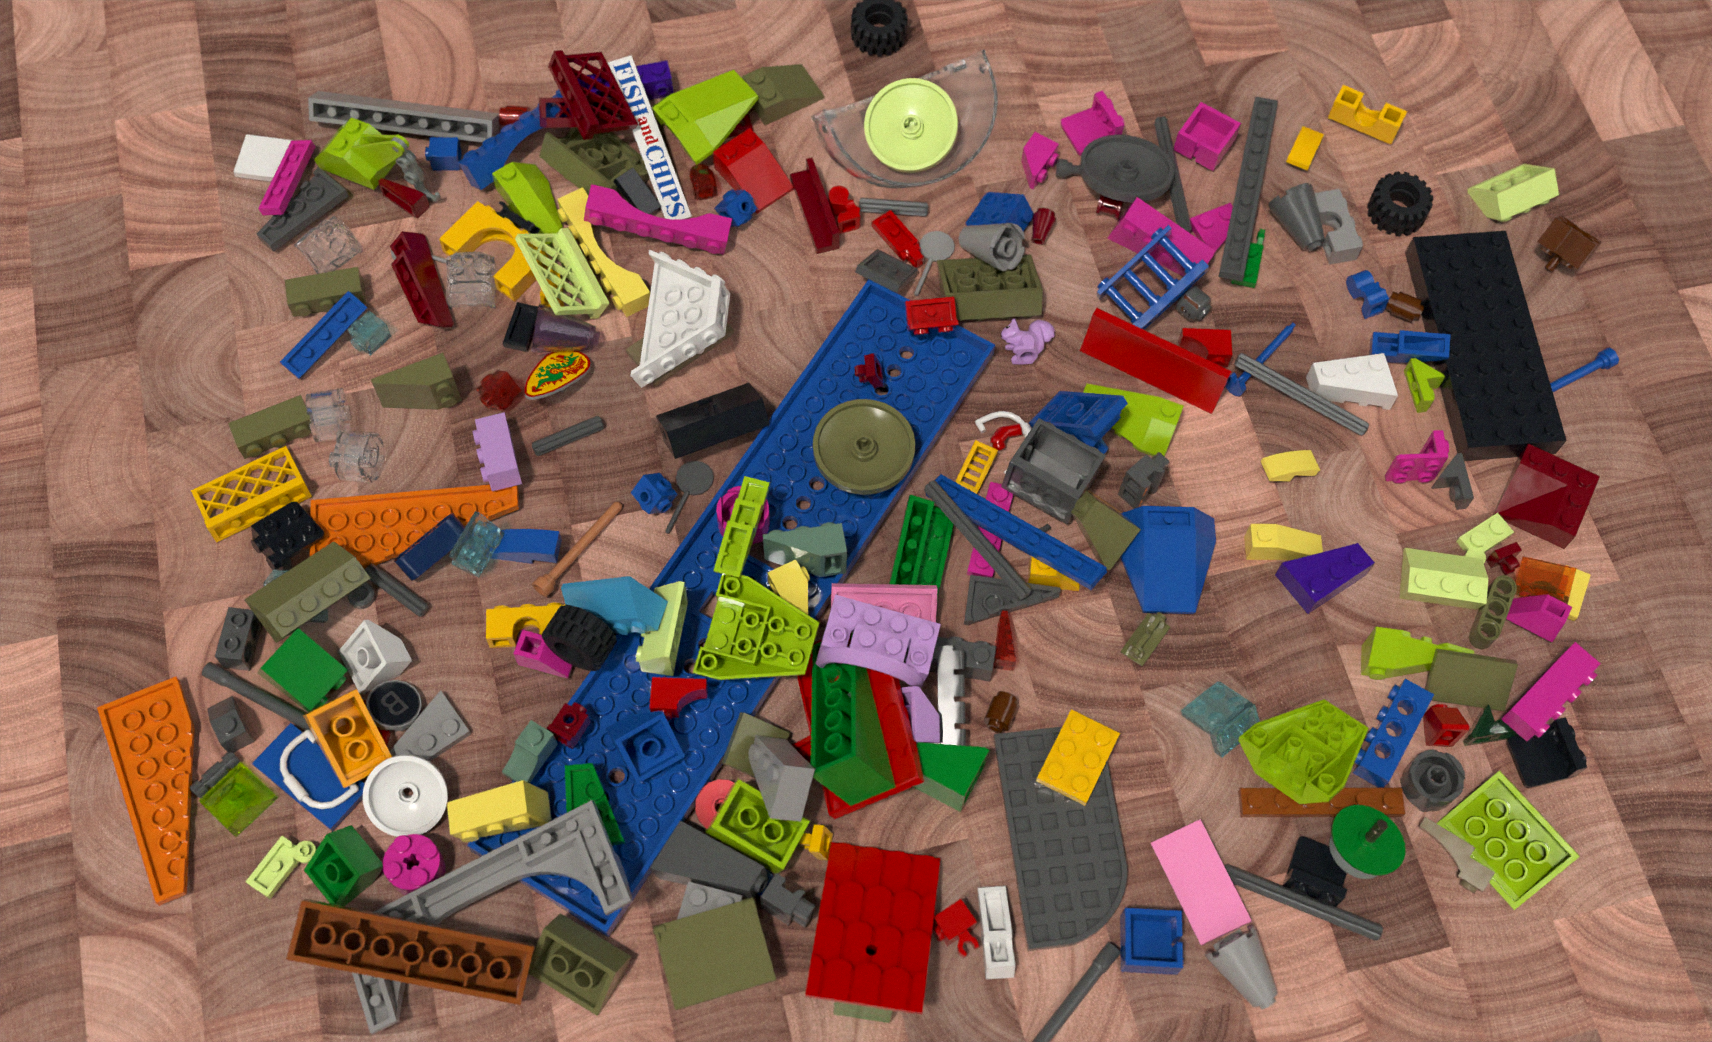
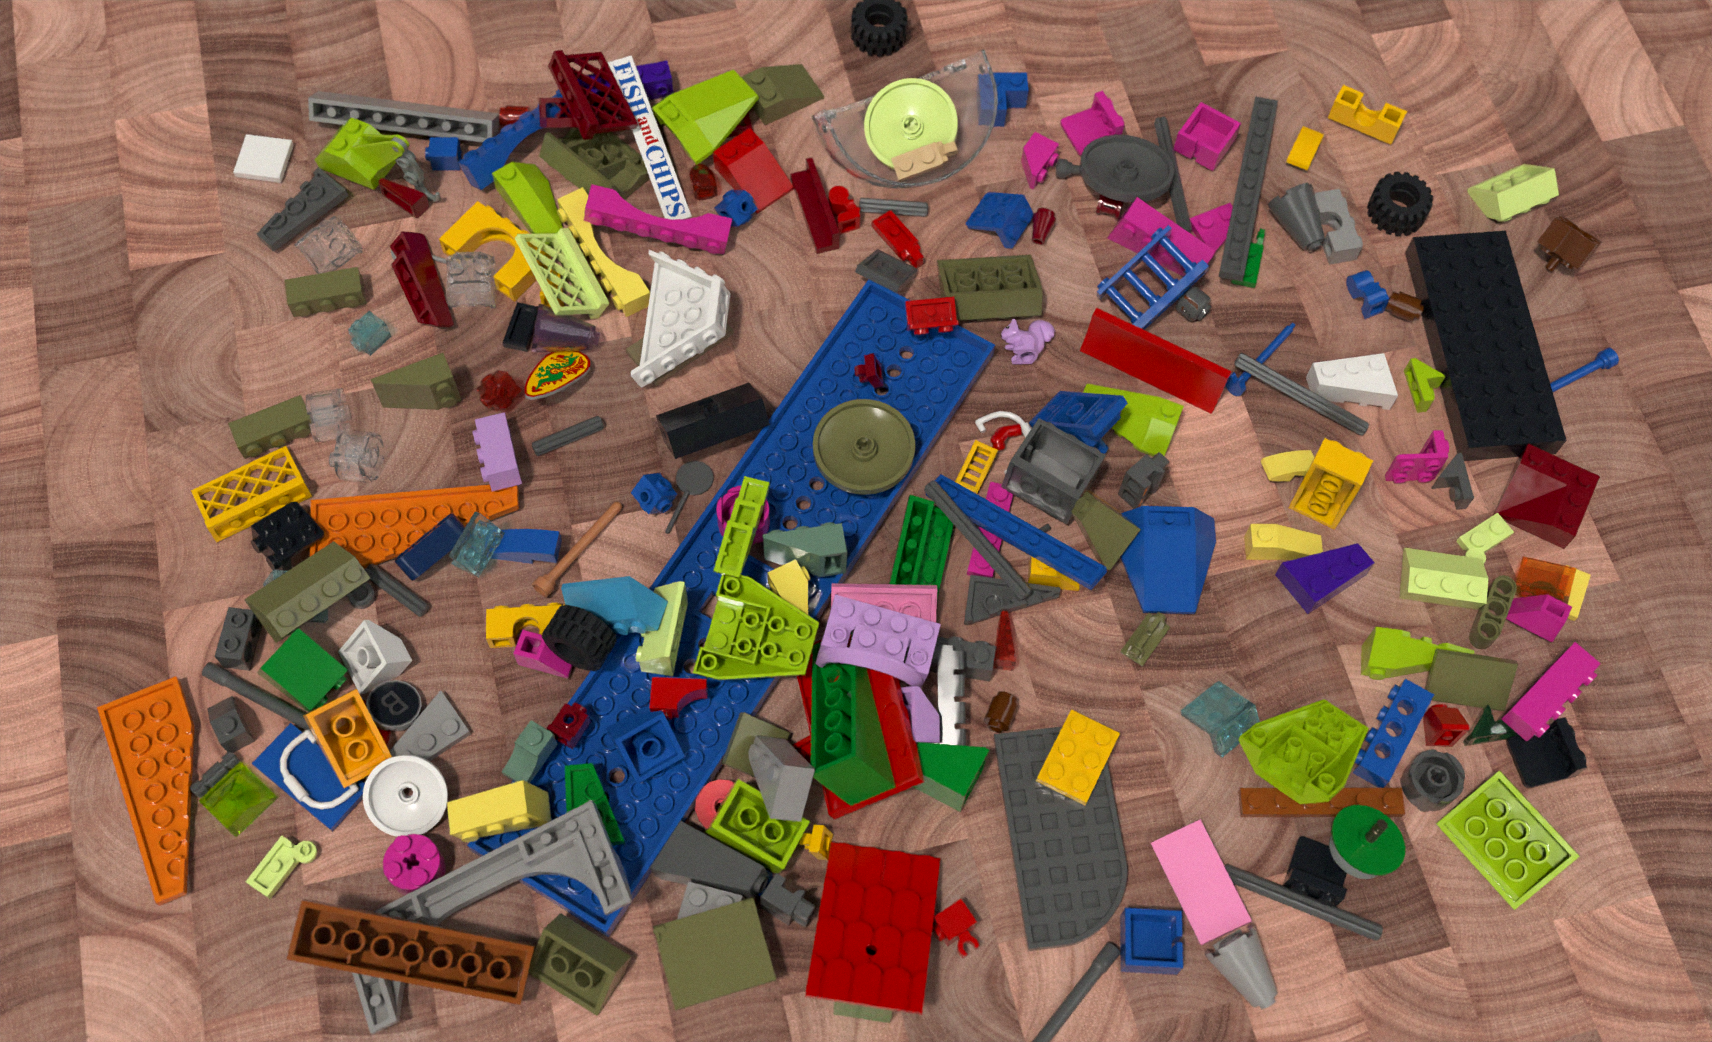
(286, 177): dark pink plate -> none
(323, 335): blue plate -> none
(343, 866): green slope -> none
(517, 220): black piece -> none
(636, 192): black tile -> none
(923, 159): none -> tan hinge
(934, 247): light grey piece -> none
(994, 244): light grey cone -> none
(996, 932): white slope -> none
(1012, 93): none -> blue brick
(1208, 343): red arch -> none
(1330, 483): none -> yellow brick
(1410, 344): blue slope -> none
(1472, 873): dark tan slope -> none
(1505, 558): dark red tile -> none

